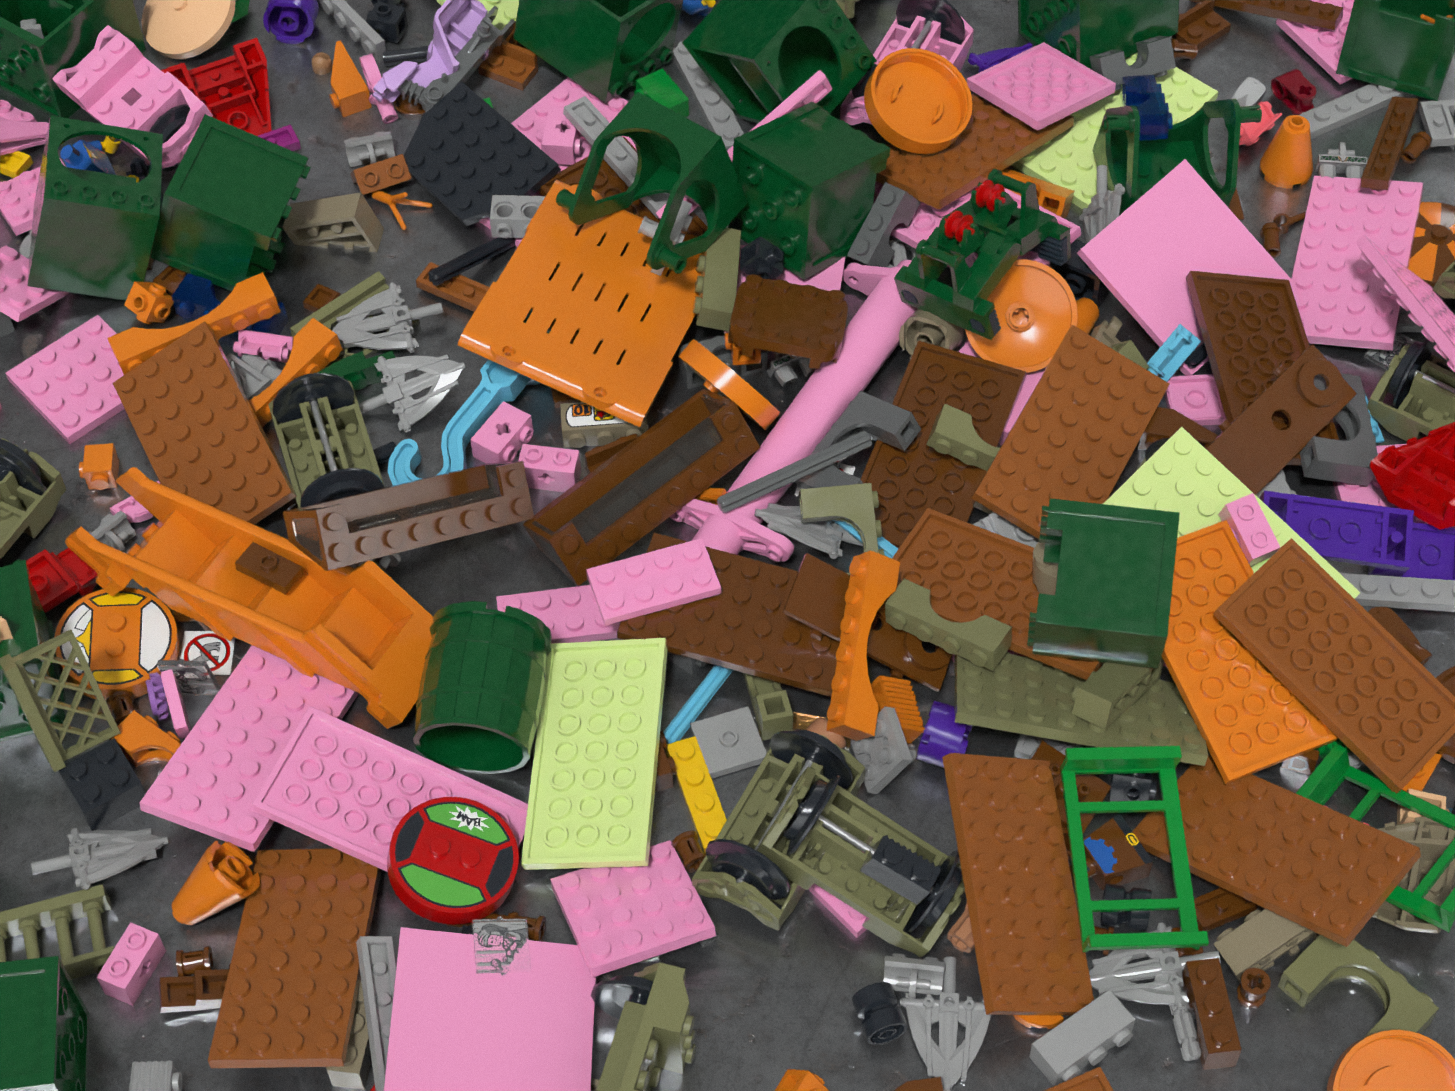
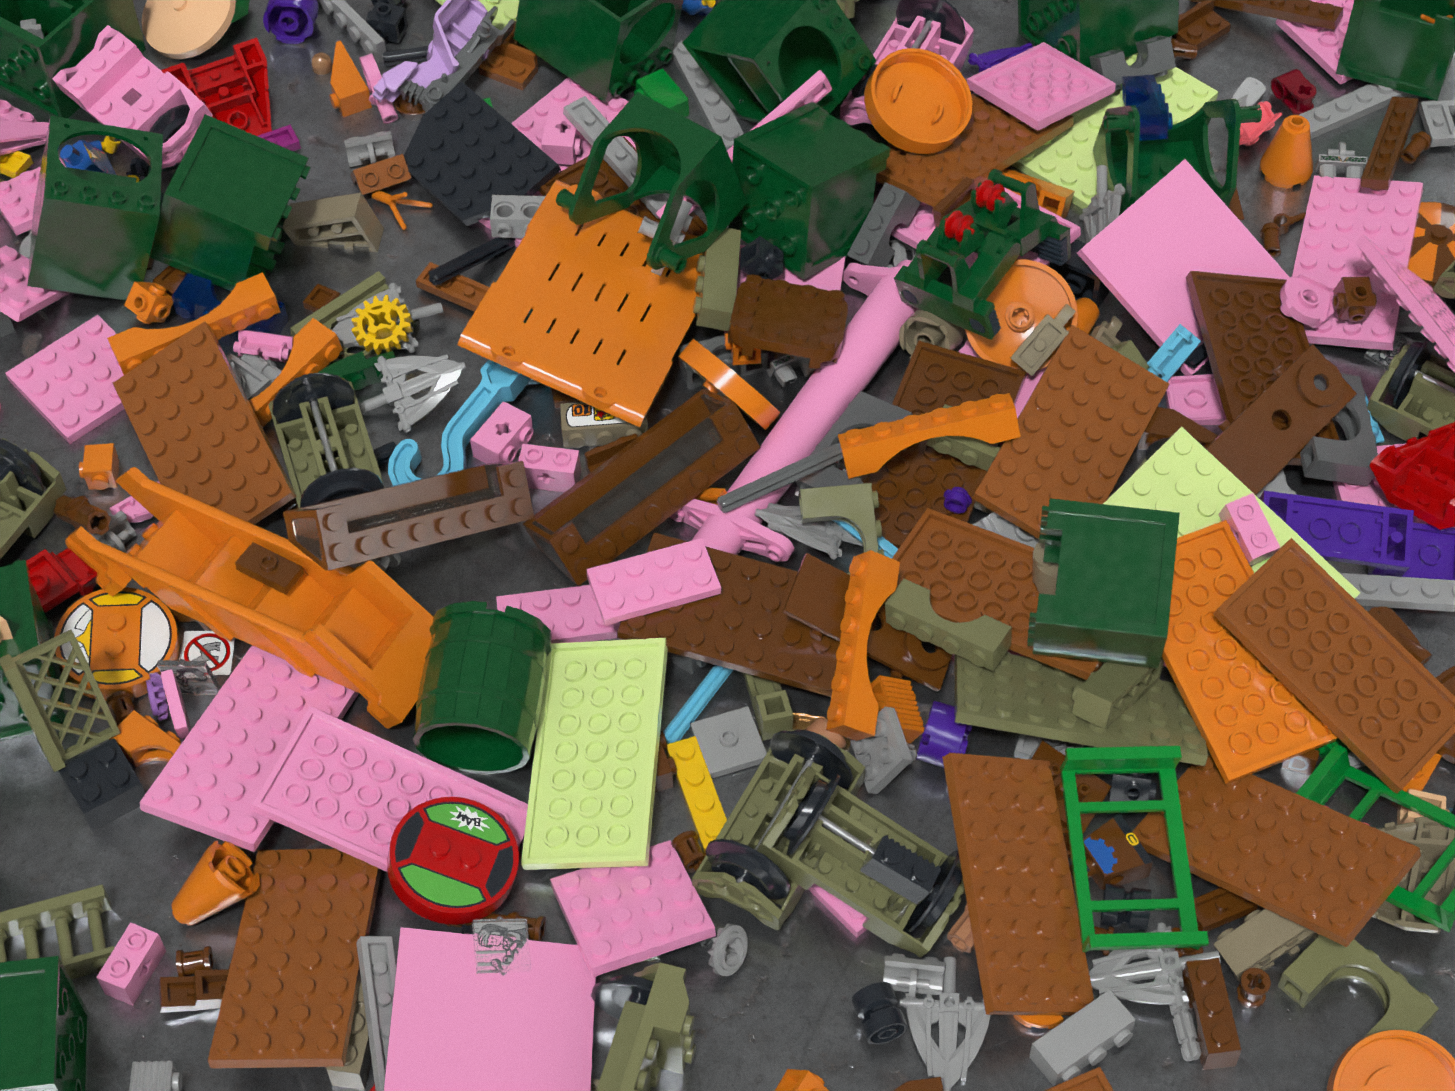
(80, 512): none -> reddish brown piece
(102, 853): light grey bar -> none
(382, 328): none -> yellow gear
(736, 941): none -> light grey gear
(956, 198): none -> reddish brown tile
(957, 500): none -> dark purple plate
(986, 419): none -> orange arch
(1042, 341): none -> dark tan plate
(1295, 305): none -> bright pink plate
(1354, 298): none -> reddish brown brick

